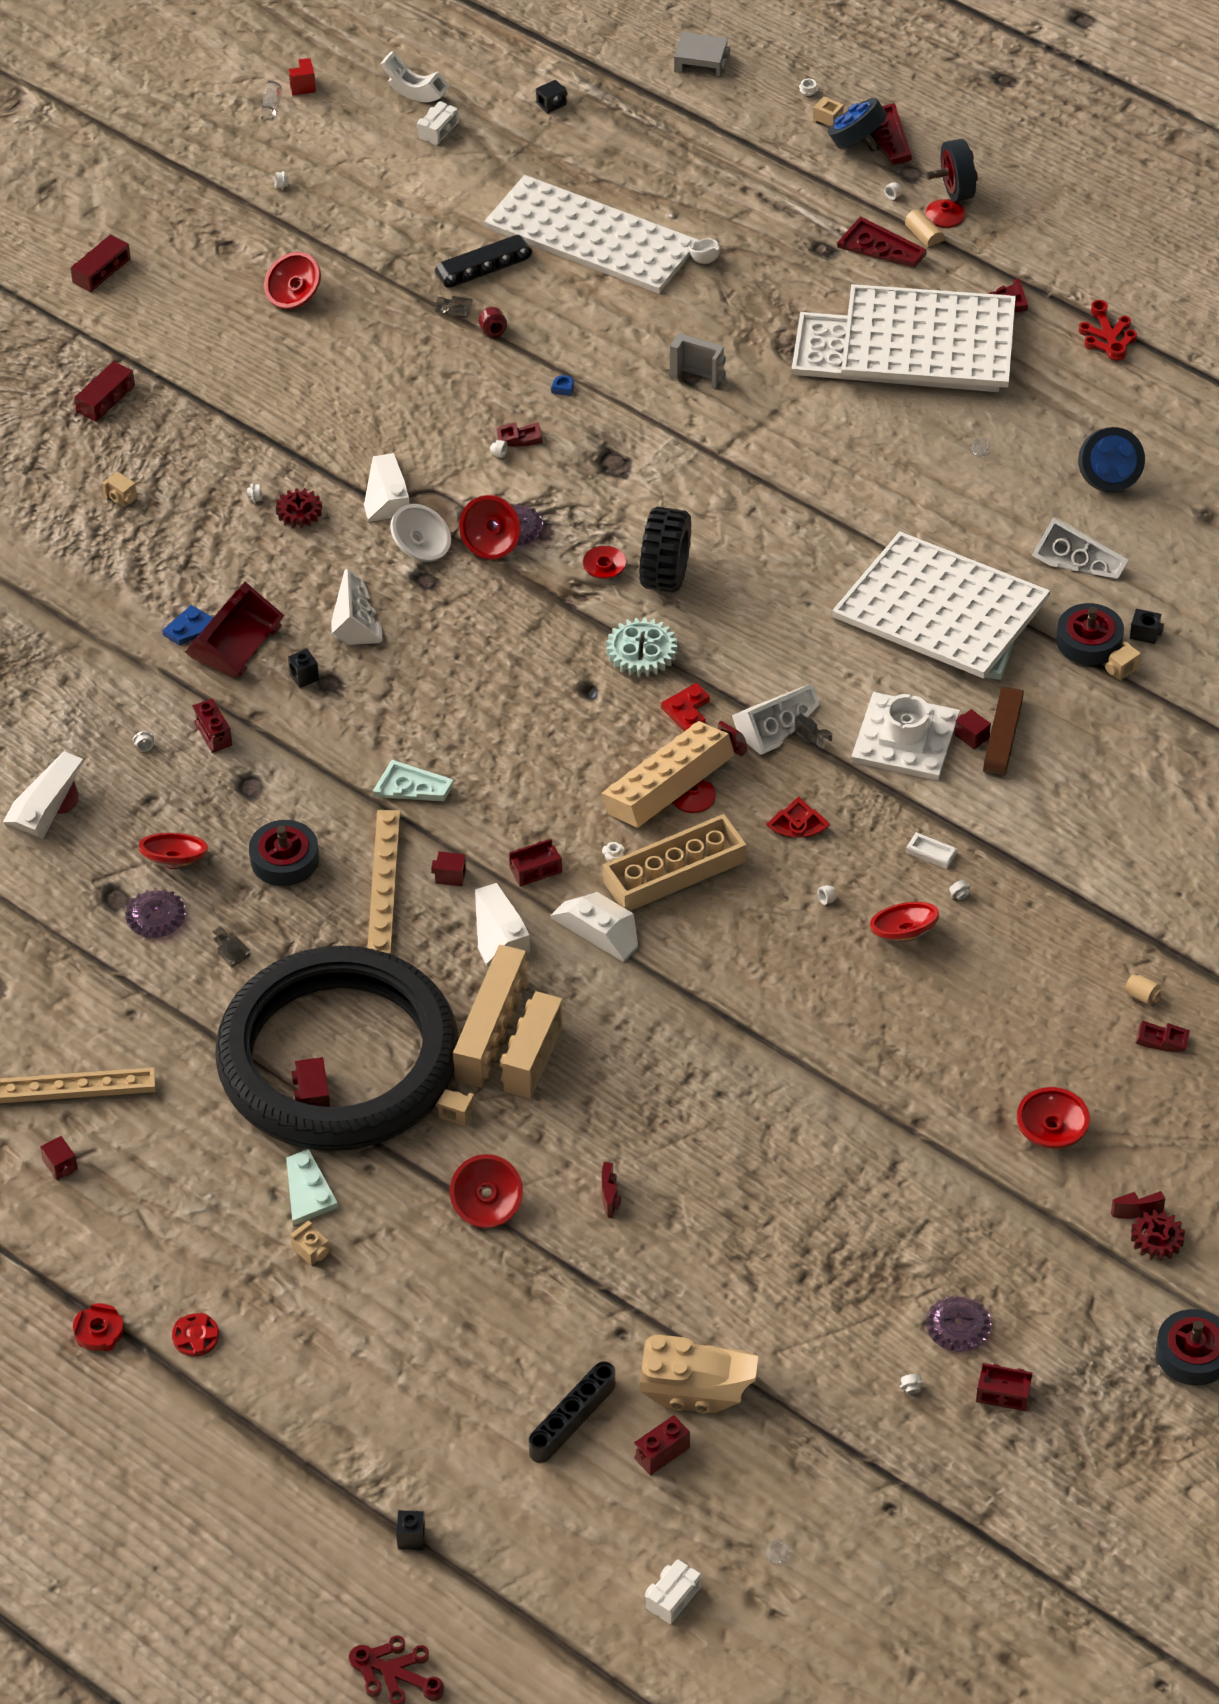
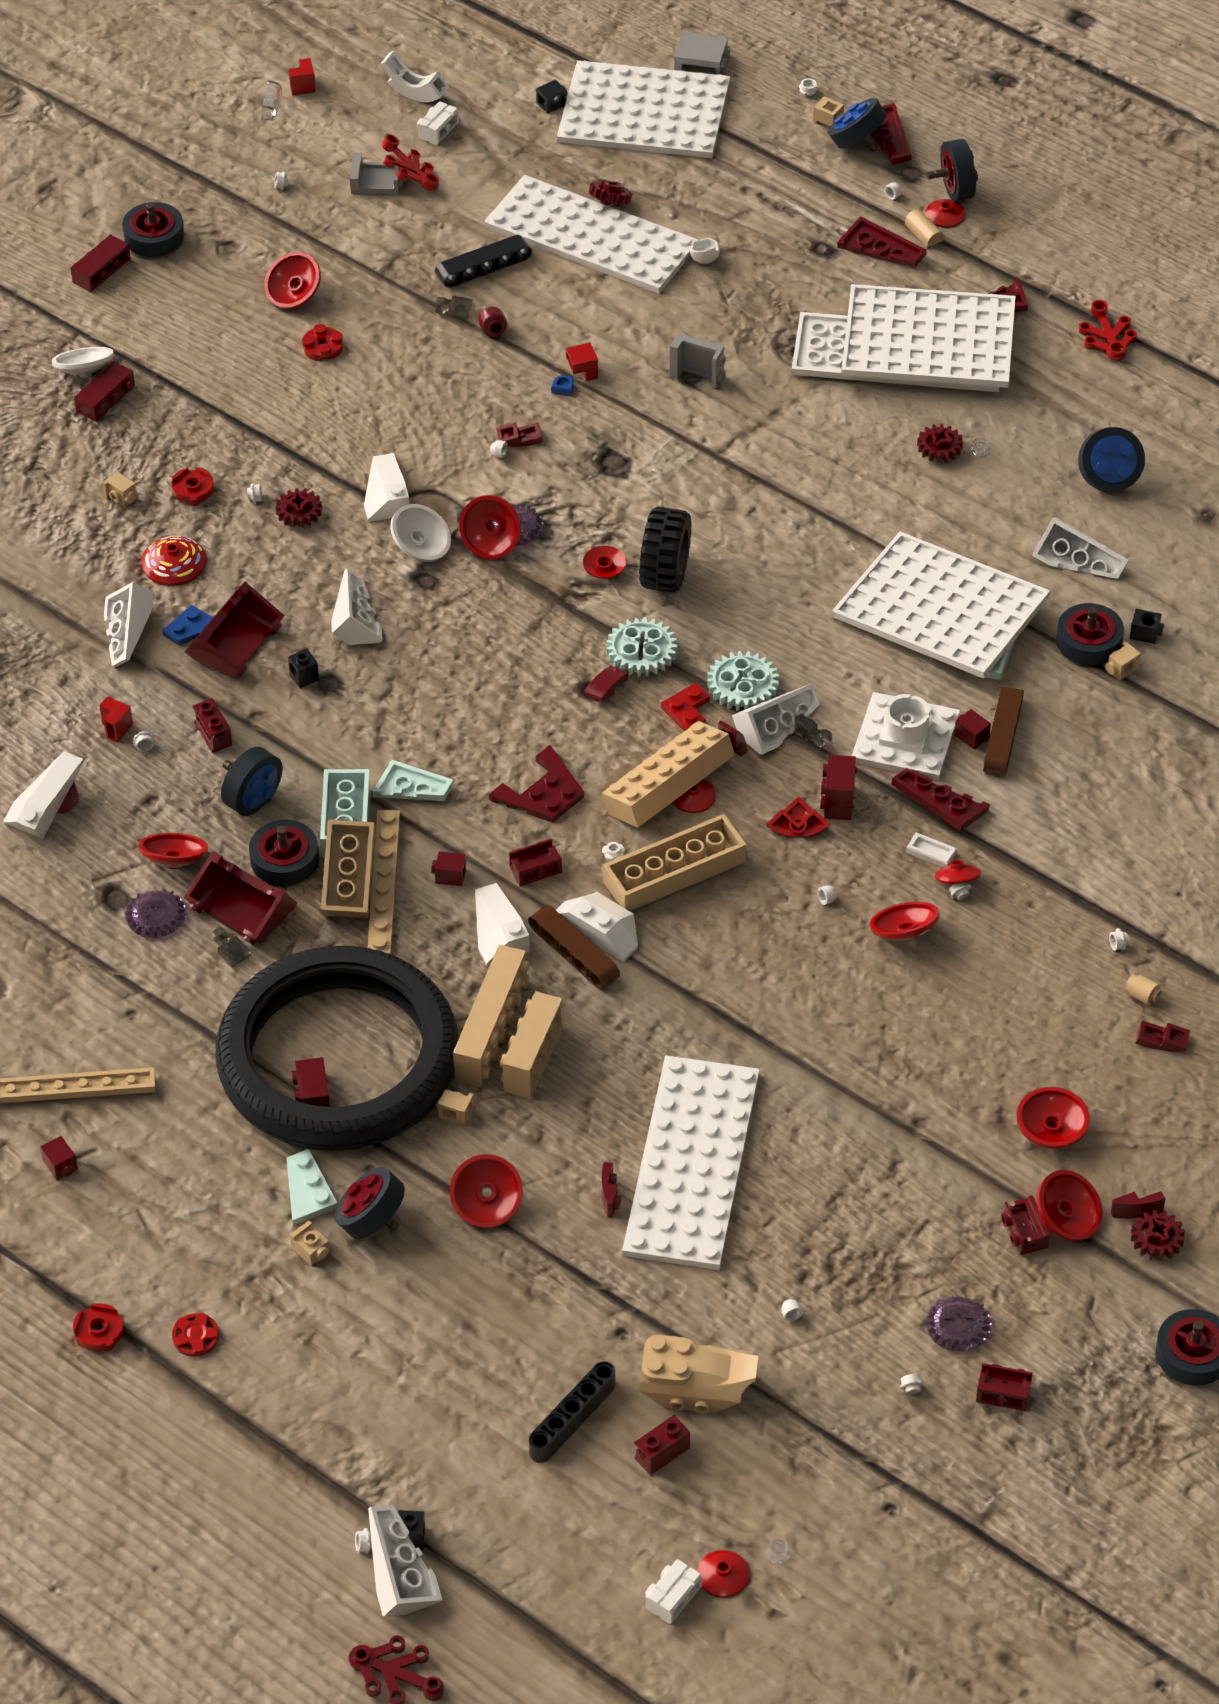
(83, 360): none -> white dish
(116, 718): none -> red piece
(126, 614): none -> white wedge
(153, 229): none -> wheel
(173, 560): none -> red dish
(194, 494): none -> red plate
(238, 899): none -> dark red windscreen
(251, 780): none -> black wheel
(323, 335): none -> red plate
(344, 798): none -> light aqua brick
(348, 869): none -> tan brick
(363, 1541): none -> white plate
(370, 1203): none -> black wheel
(373, 177): none -> light grey panel
(400, 1573): none -> white wedge
(409, 163): none -> red plant
(549, 795): none -> dark red wing
(574, 947): none -> reddish brown beam
(583, 360): none -> red piece
(604, 683): none -> dark red slope
(610, 193): none -> dark red gear
(644, 109): none -> white plate
(691, 1163): none -> white plate
(726, 1582): none -> red dish
(742, 680): none -> light aqua gear
(791, 1310): none -> white hinge
(838, 787): none -> dark red brick
(940, 443): none -> dark red gear
(940, 799): none -> dark red wing
(957, 873): none -> red dish
(1025, 1225): none -> dark red hinge
(1076, 1199): none -> red dish
(1118, 940): none -> white plate

